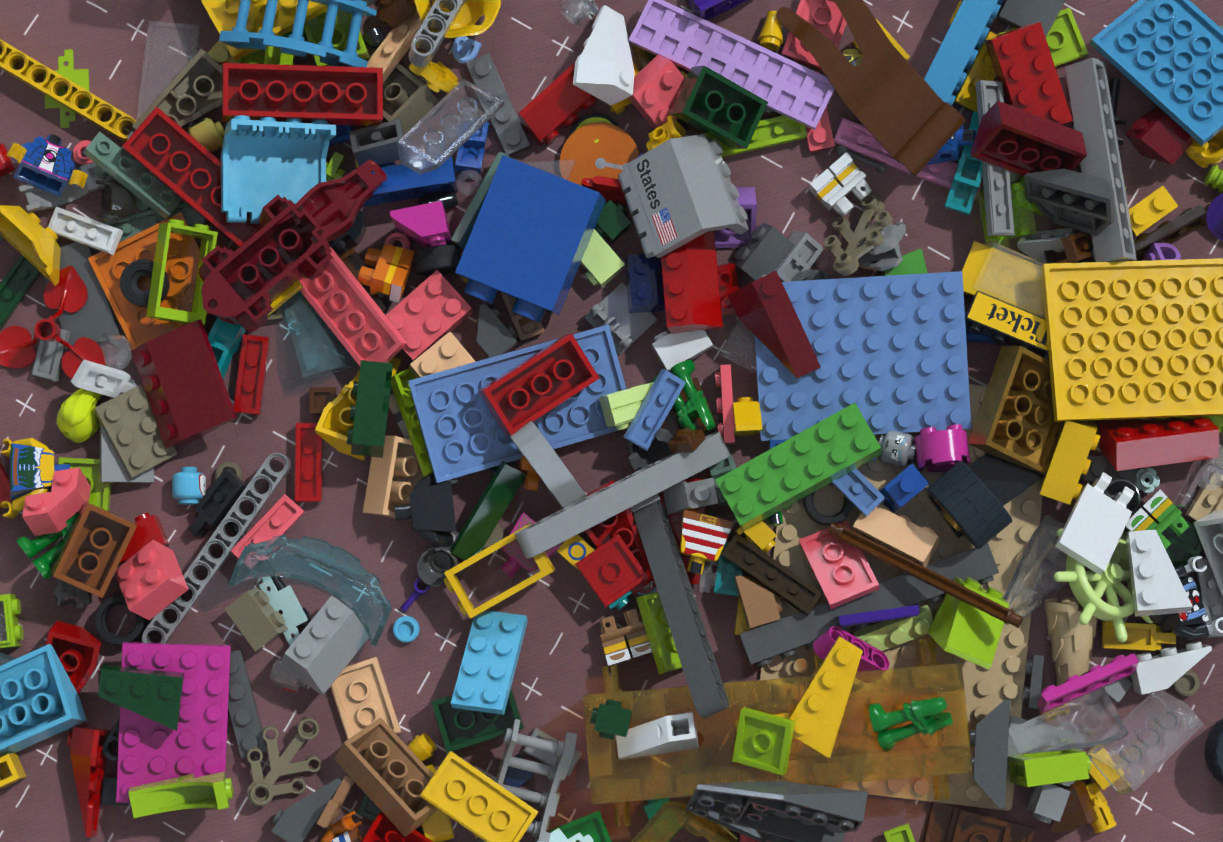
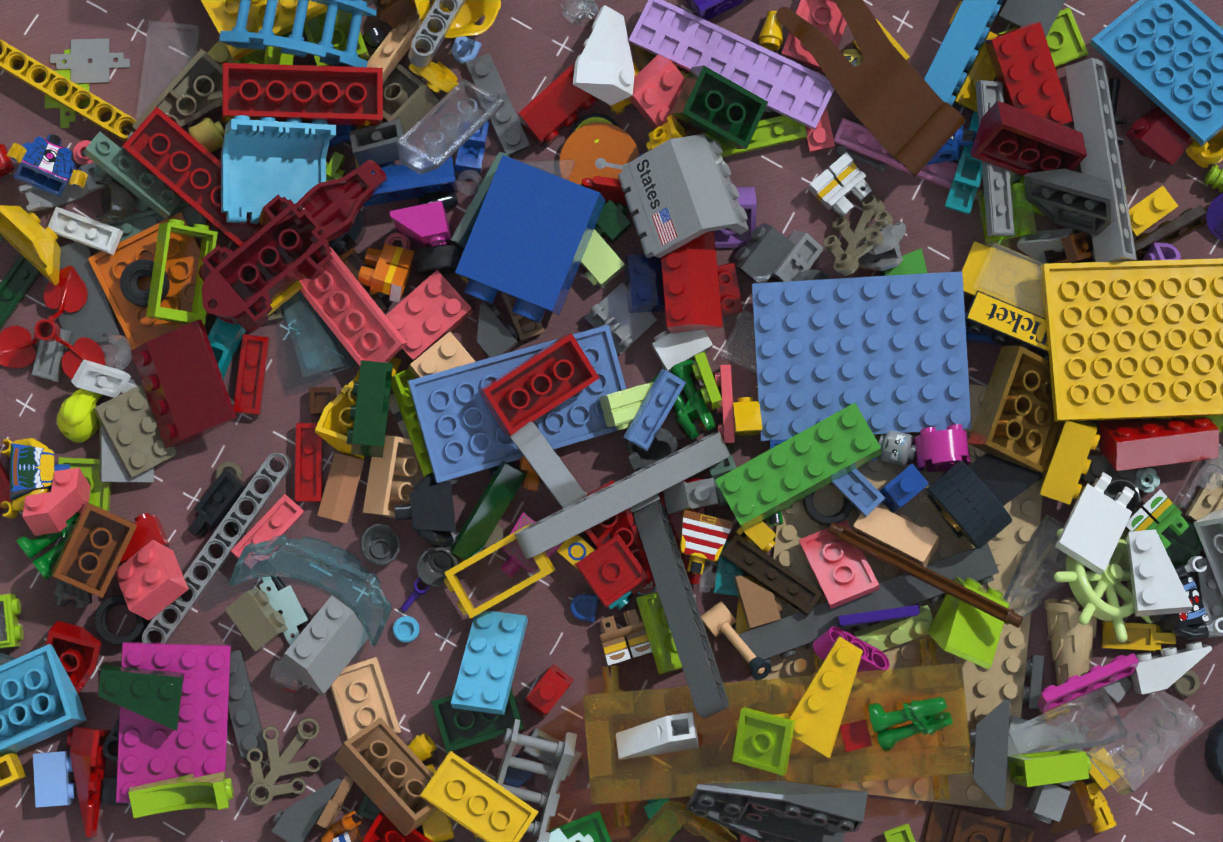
(53, 779): none -> light blue brick
(93, 49): none -> light grey piece
(188, 486): medium azure head -> none
(340, 488): none -> nougat piece
(380, 544): none -> dark grey hair
(548, 691): none -> red torso
(584, 607): none -> blue tile
(611, 719): dark green brick -> none
(686, 441): reddish brown plate -> none
(703, 372): none -> lime wing
(719, 621): none -> light nougat piece
(772, 318): dark red wedge -> none
(855, 736): none -> red tile

